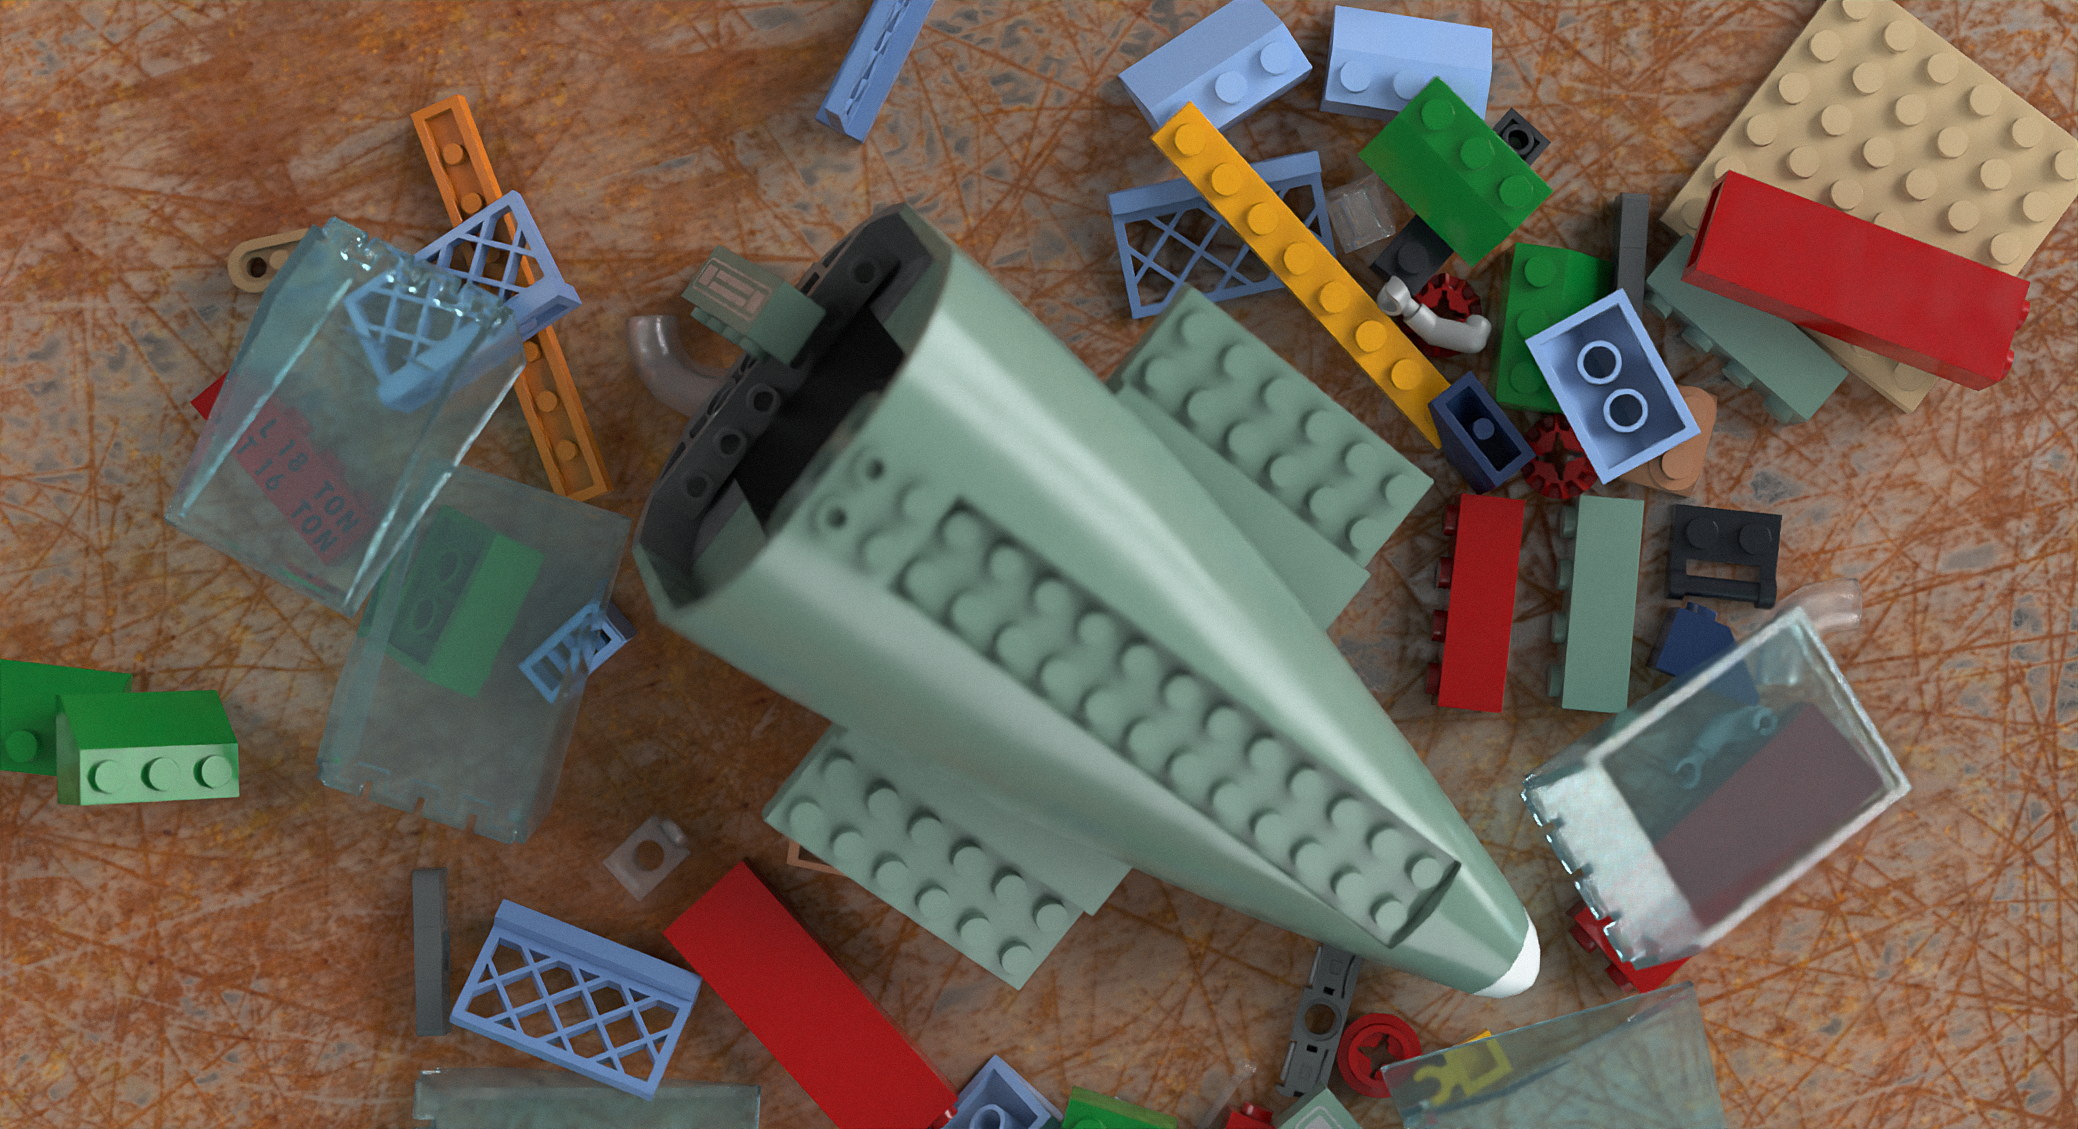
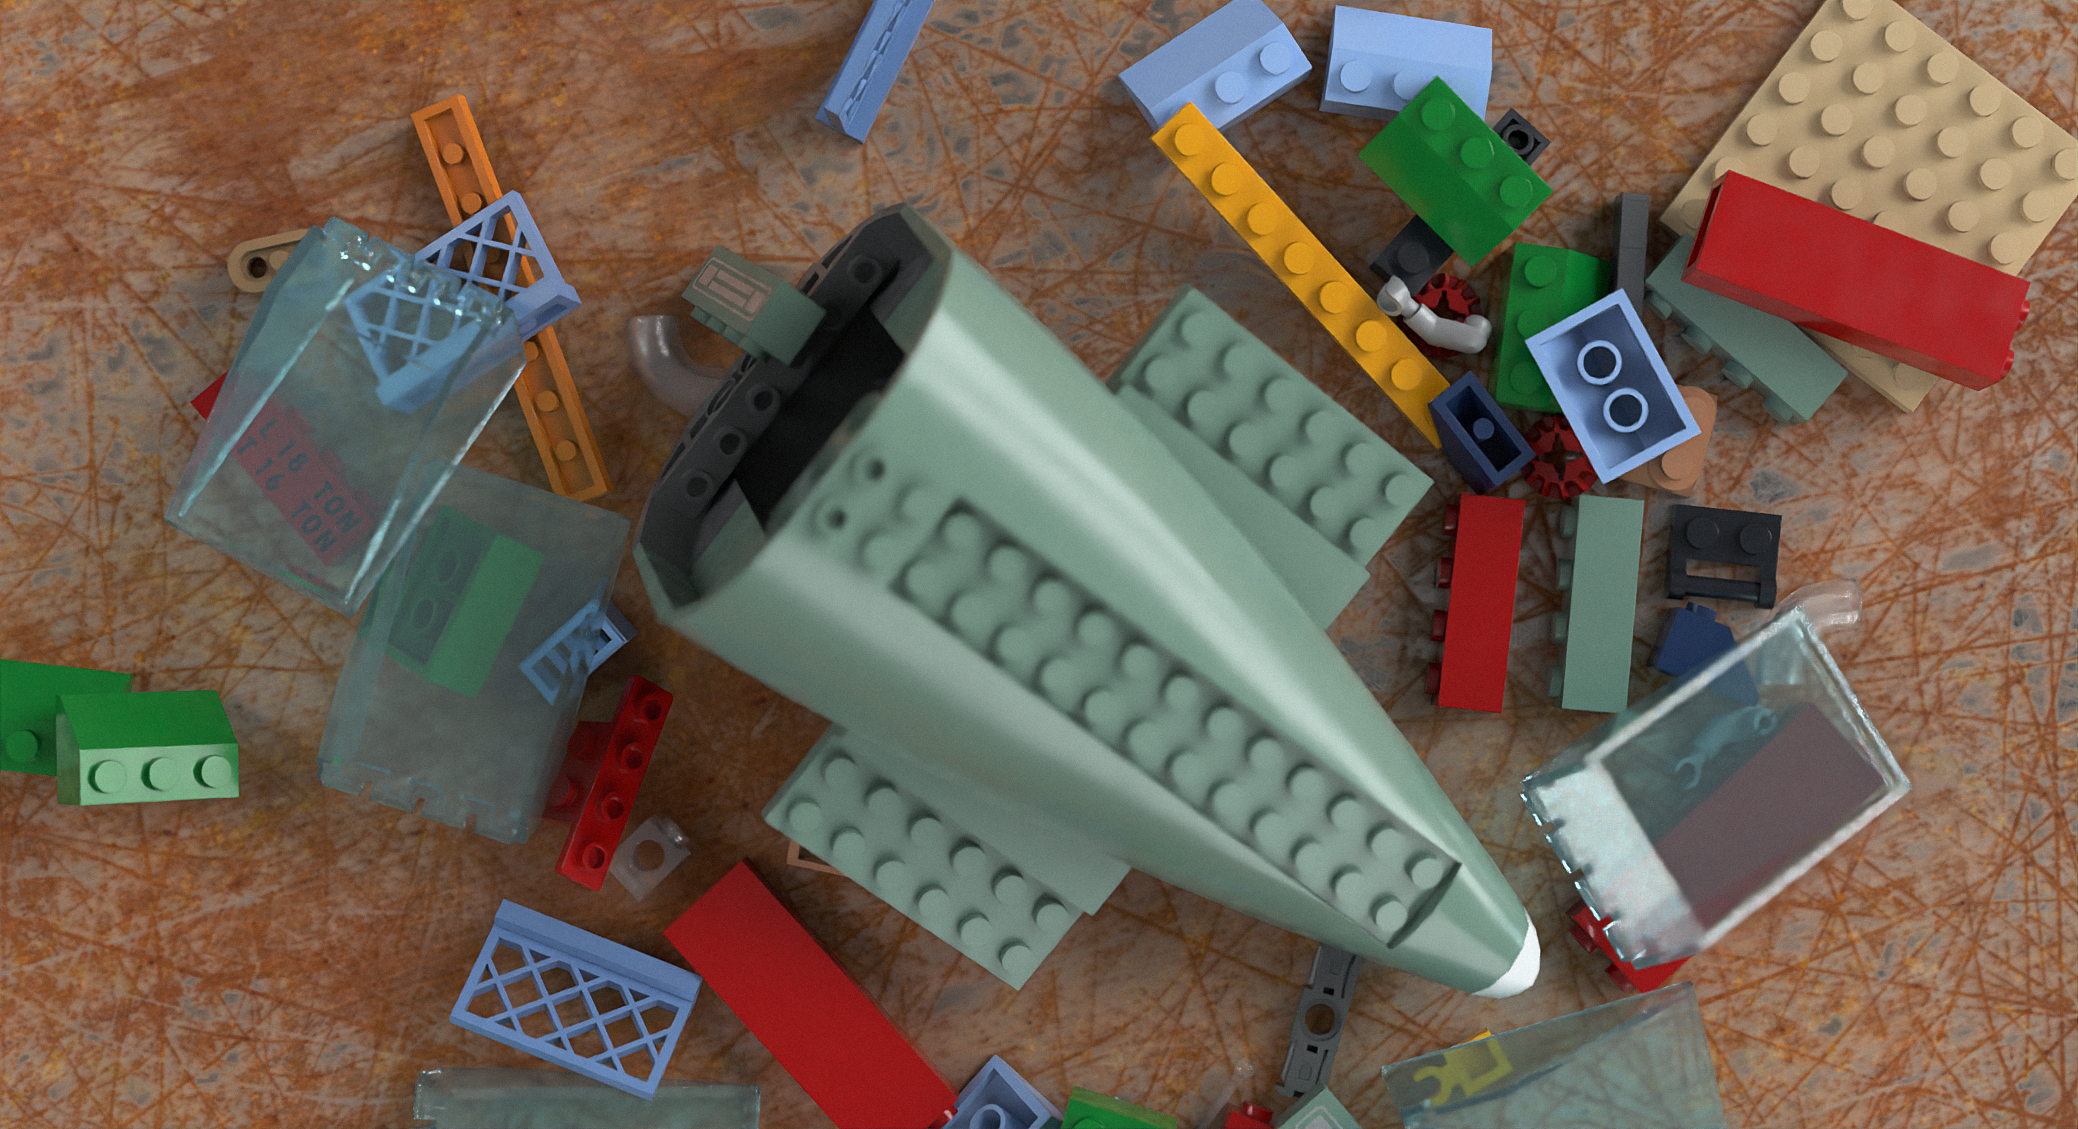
(431, 951): dark grey piece -> none
(603, 779): none -> red bracket
(1178, 196): medium blue fence -> none
(1361, 212): clear brick -> none
(1365, 1032): red gear -> none

